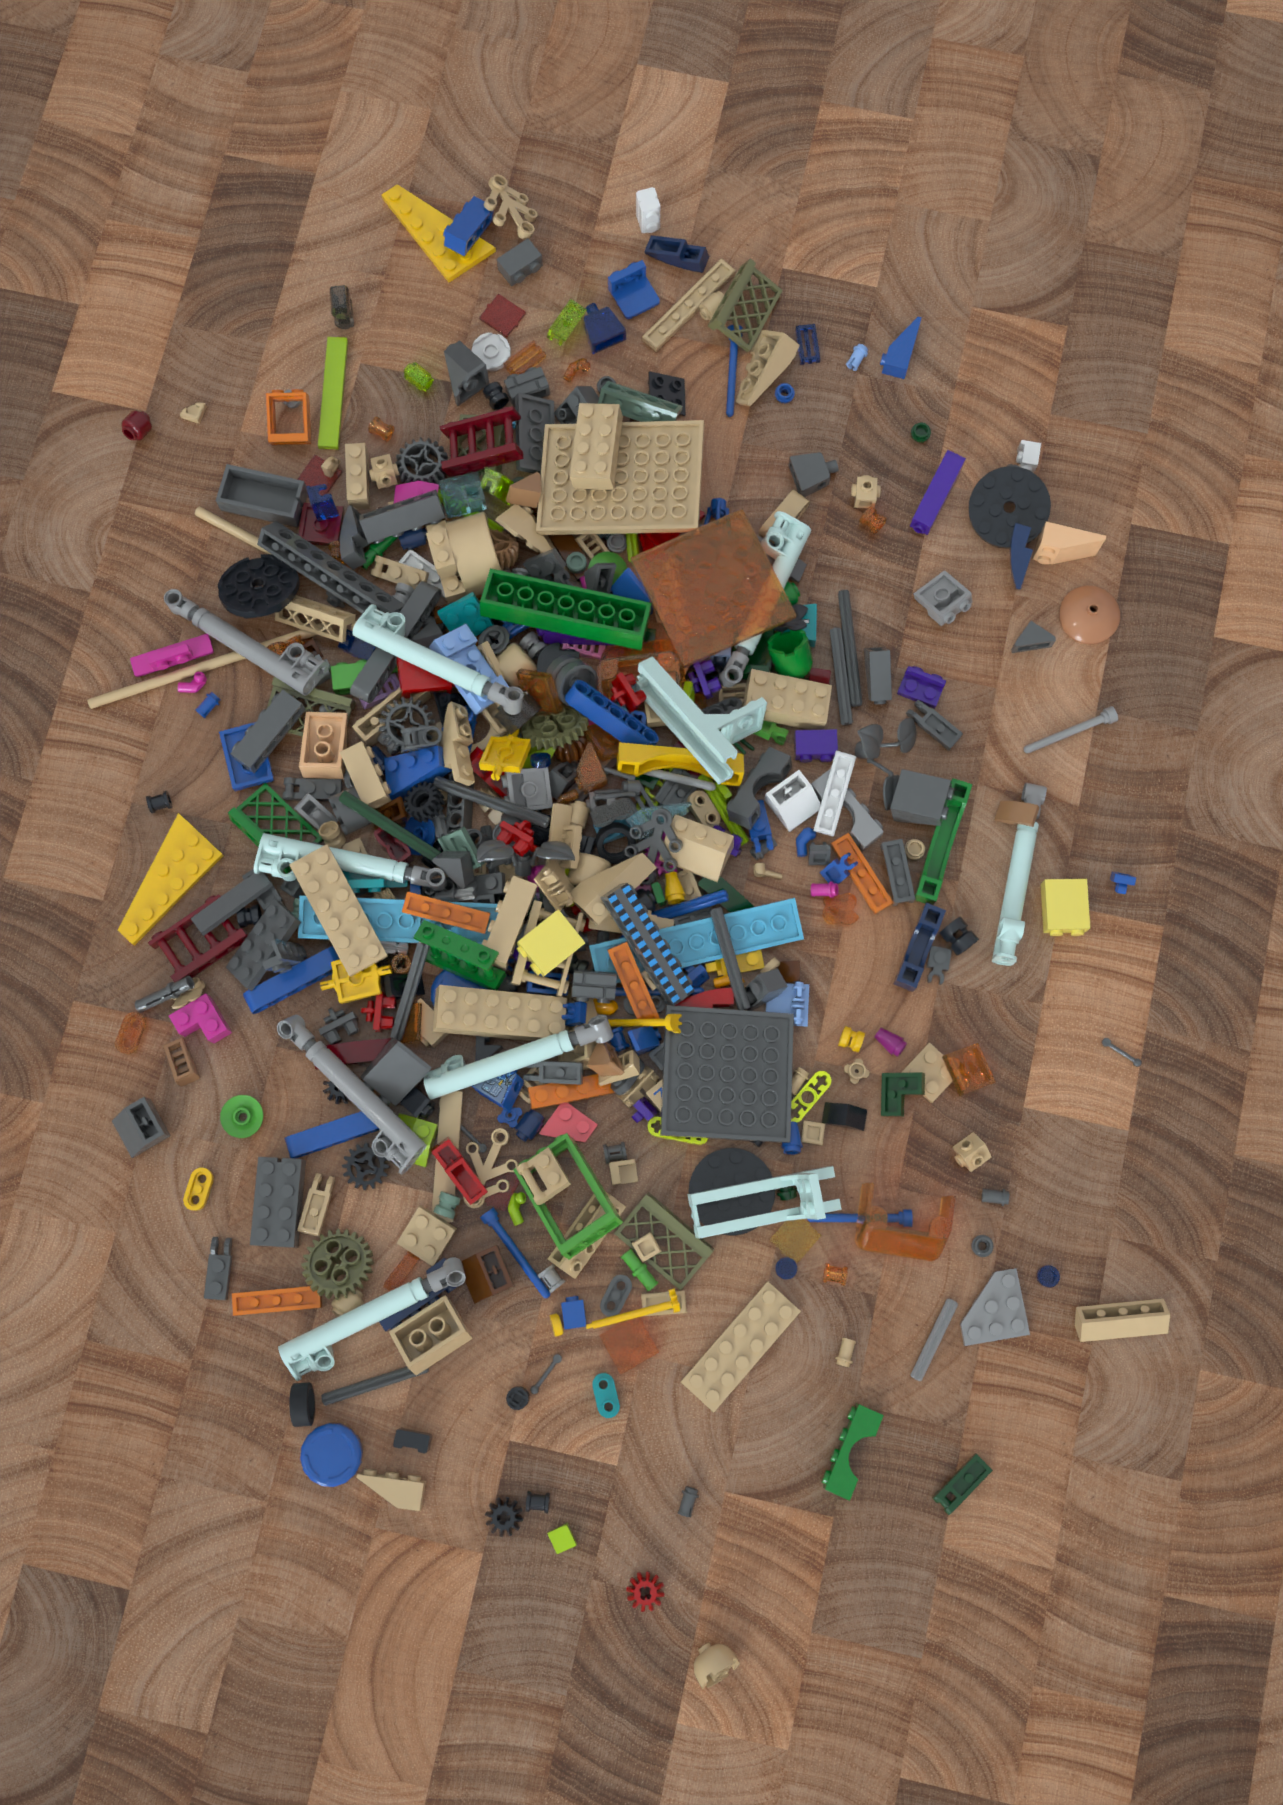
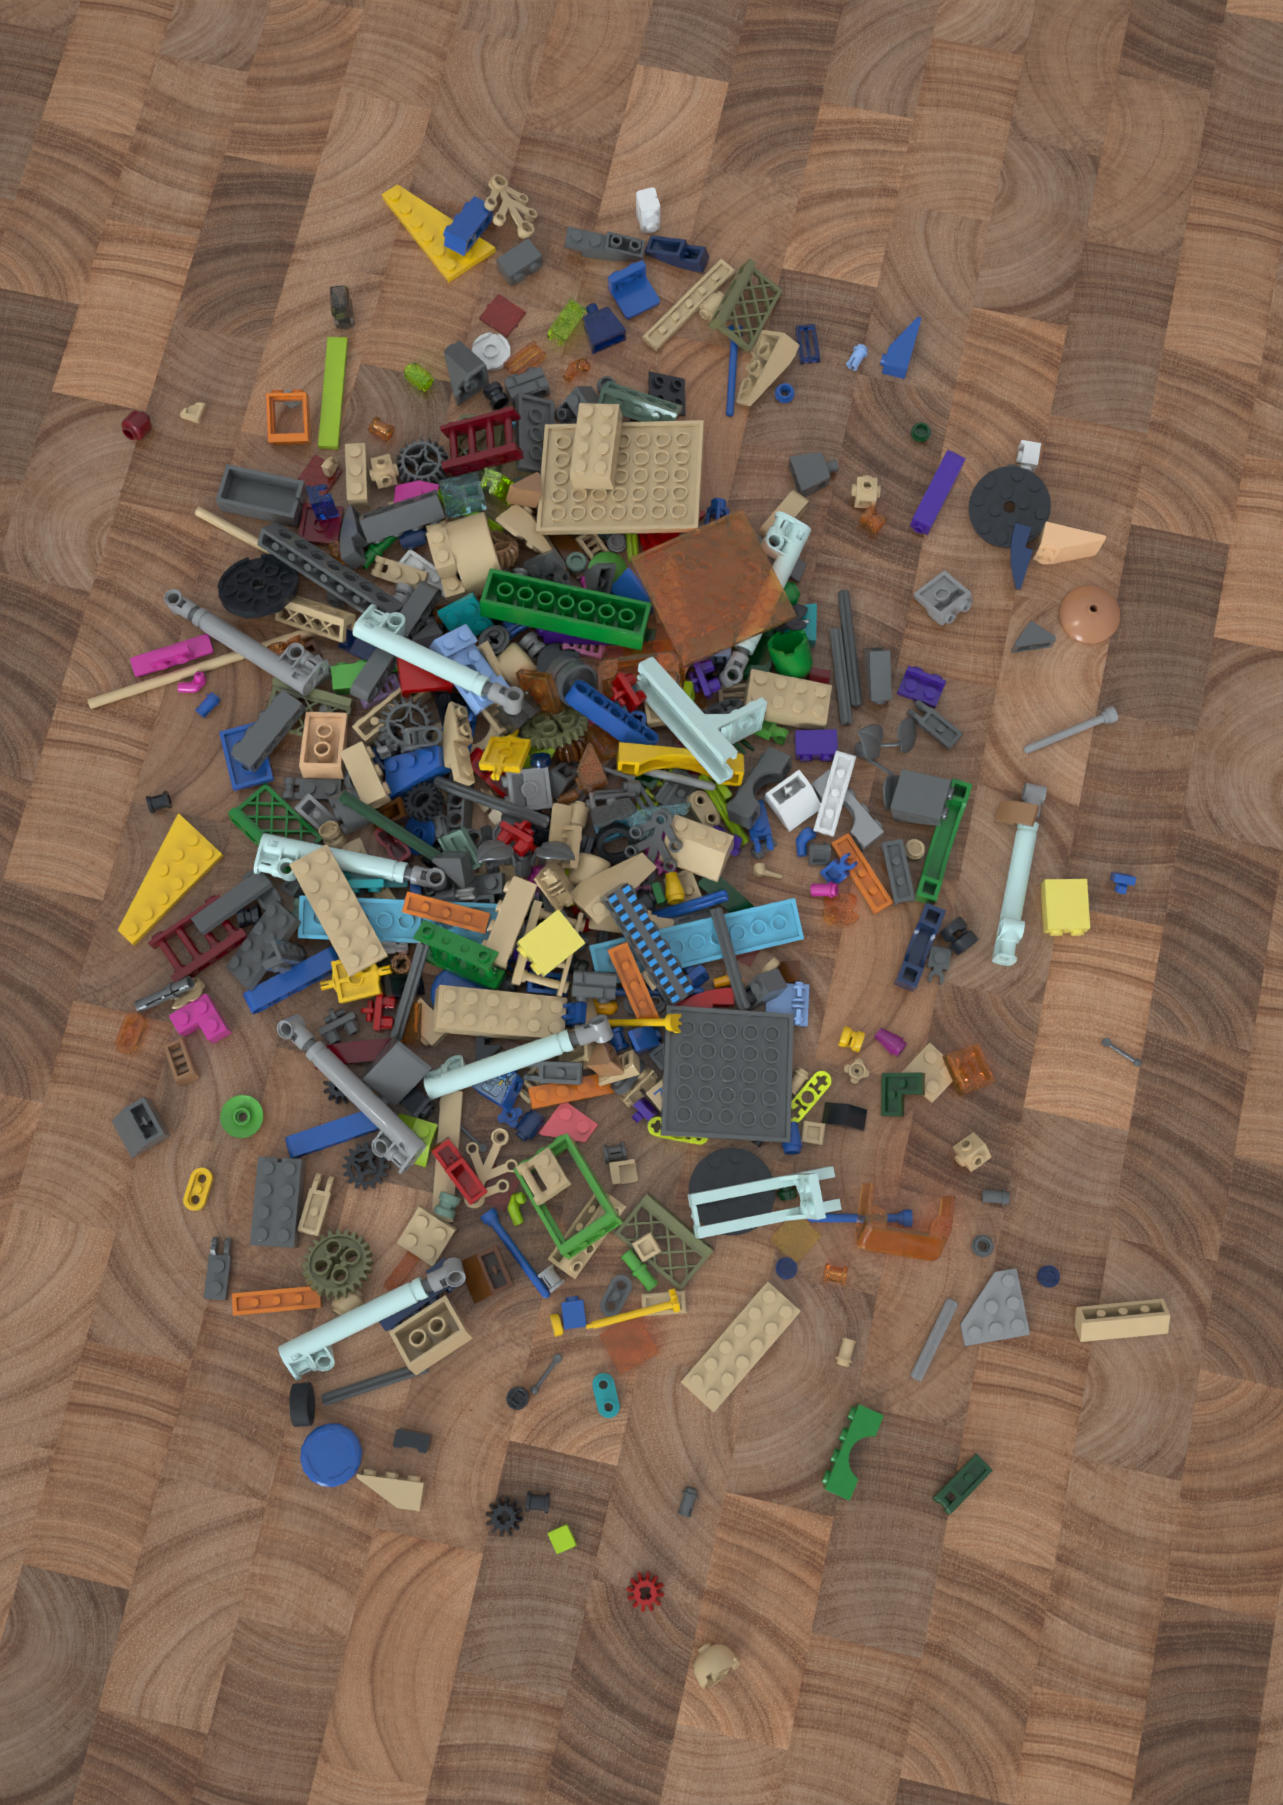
(384, 751): none -> light grey hand
(604, 247): none -> dark grey slope
(747, 962): yellow hinge -> none

